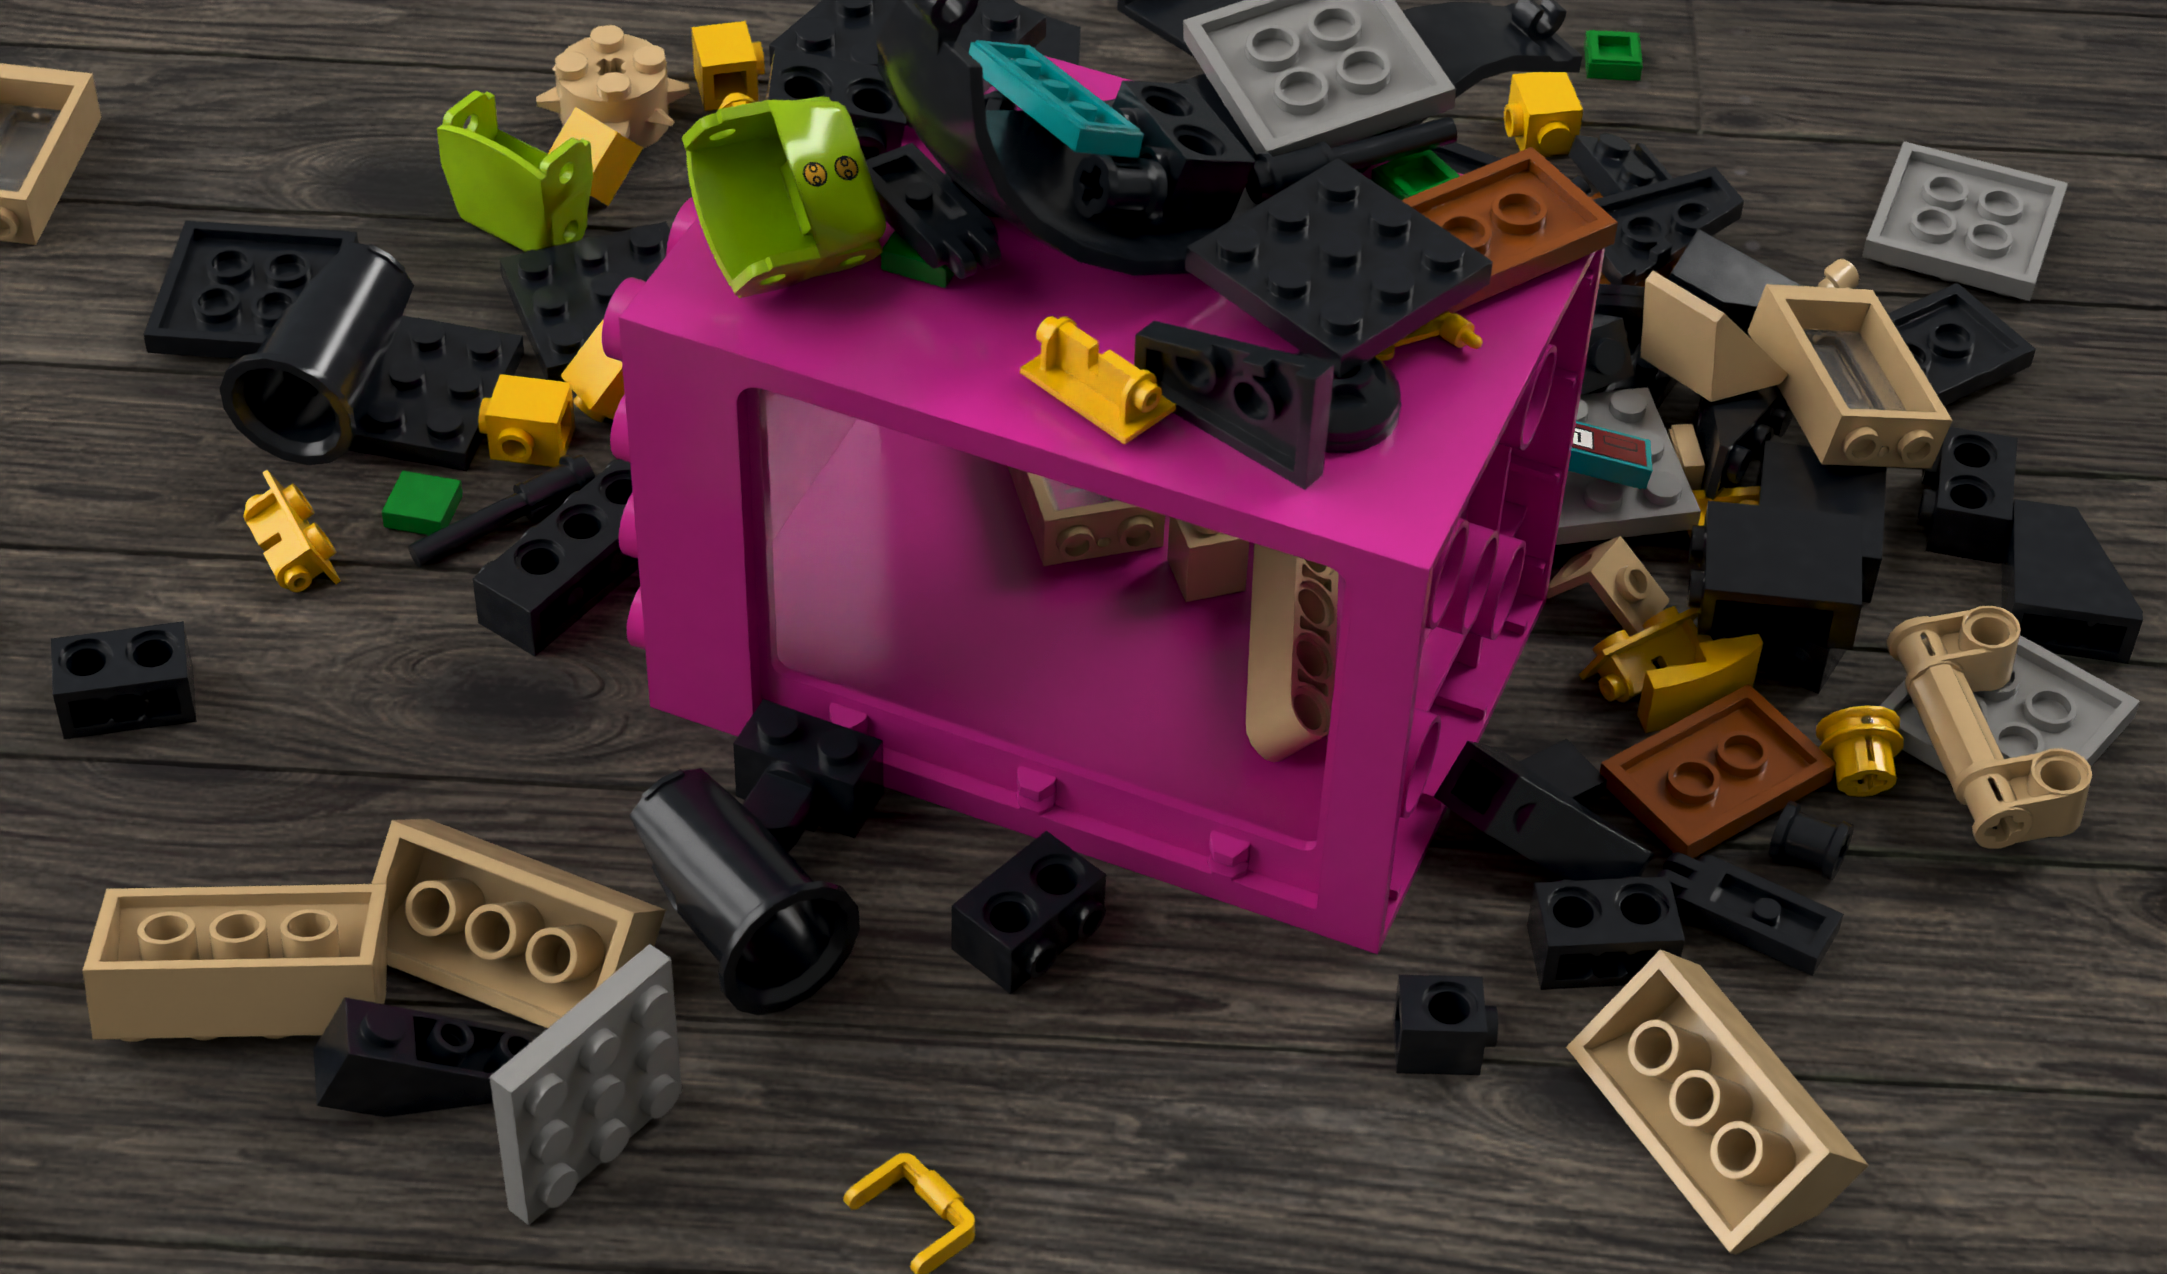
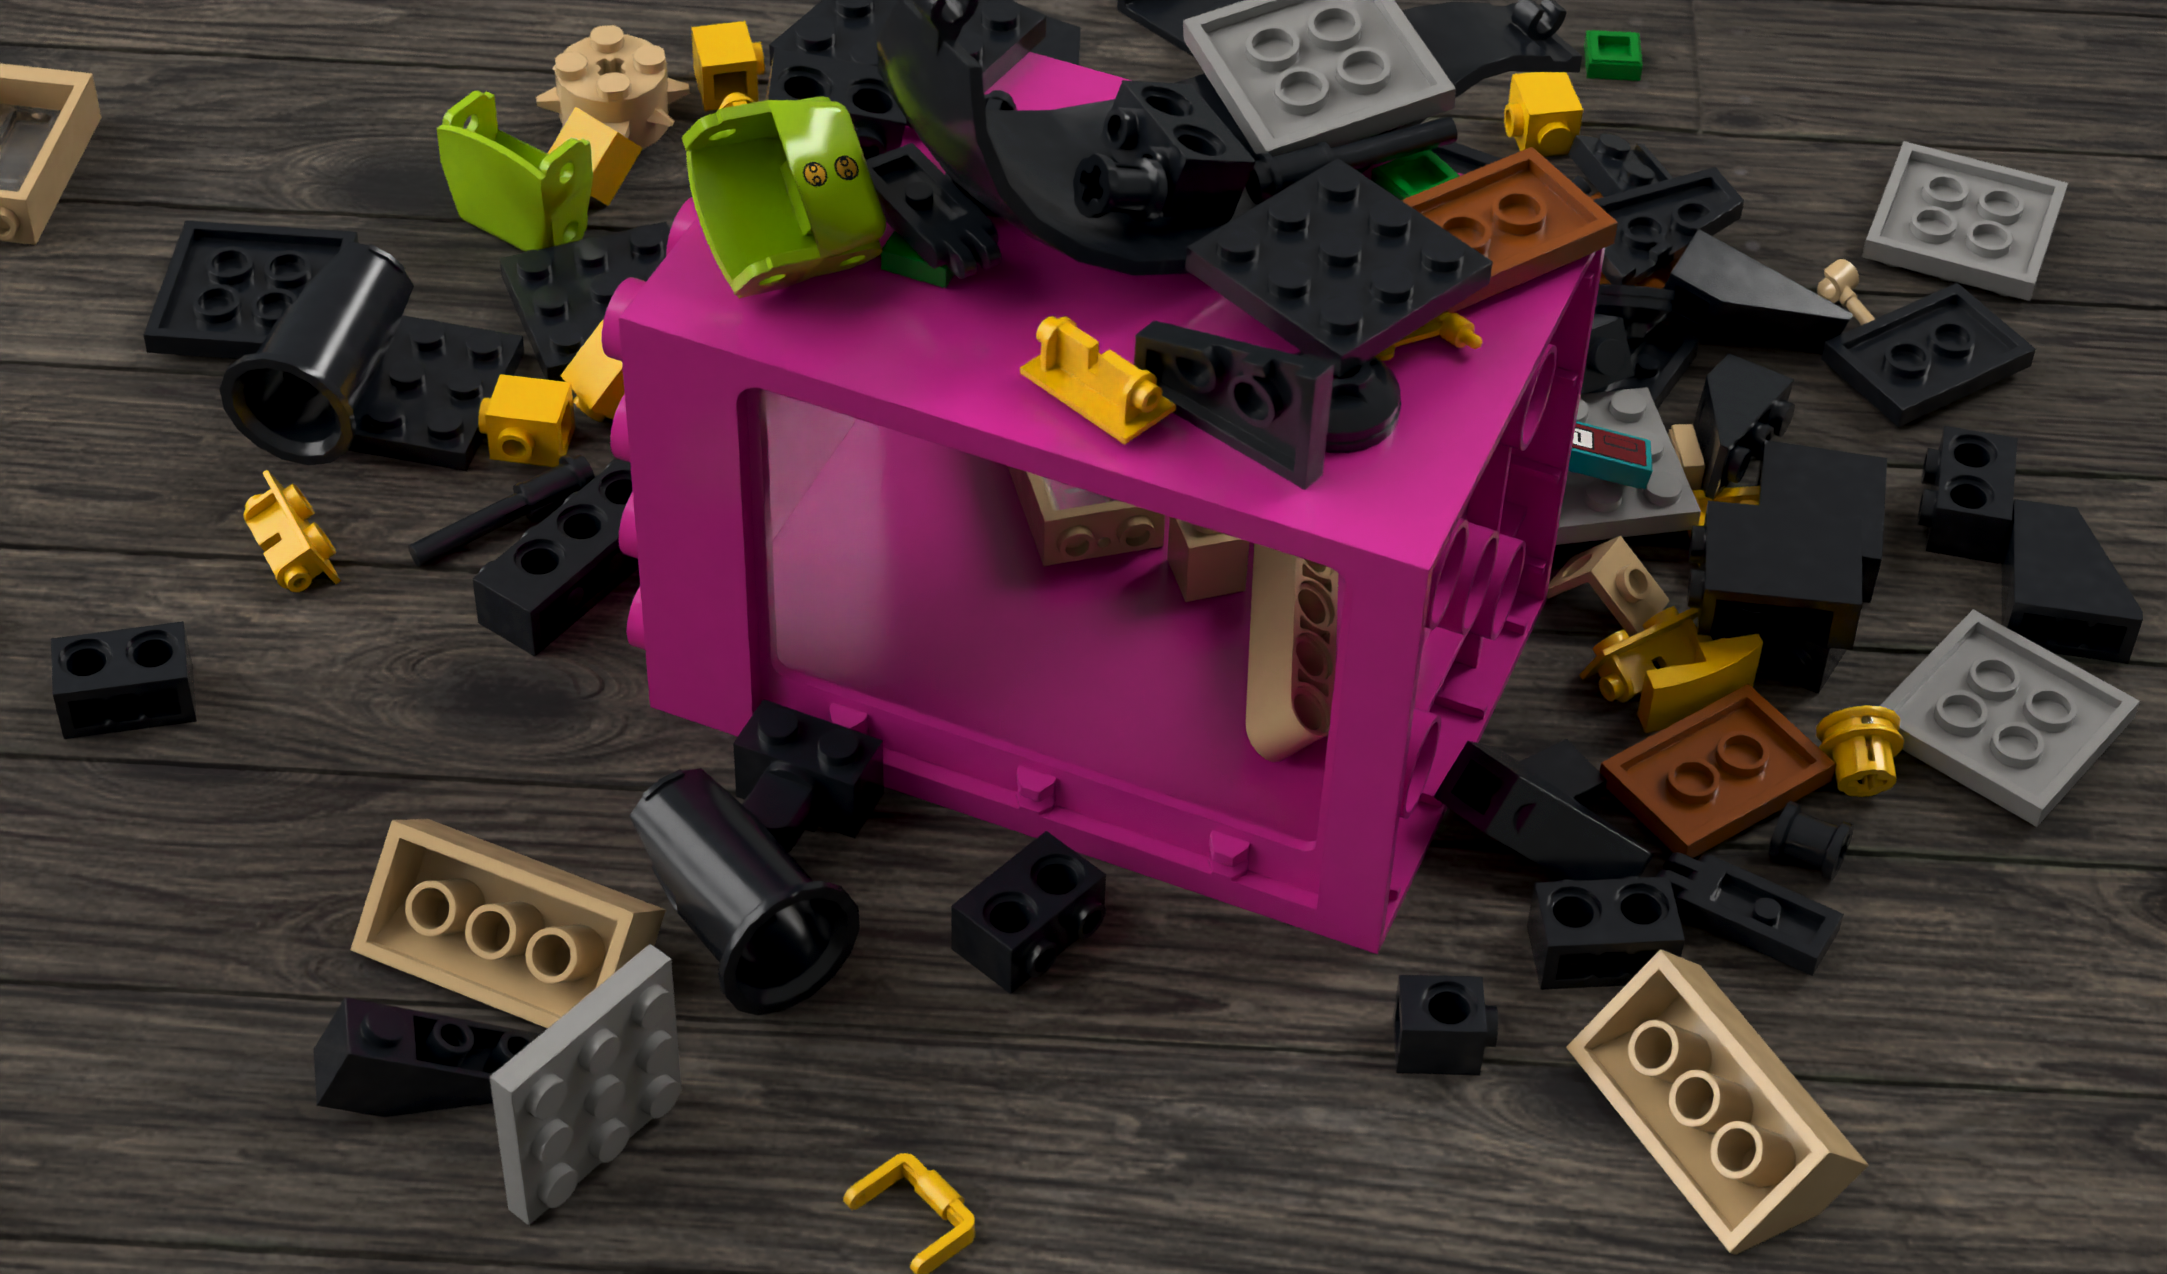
(233, 960): tan slope -> none
(422, 503): green tile -> none
(1056, 100): teal tile -> none
(1701, 344): tan slope -> none
(1850, 377): tan piece -> none
(1969, 654): tan piece -> none

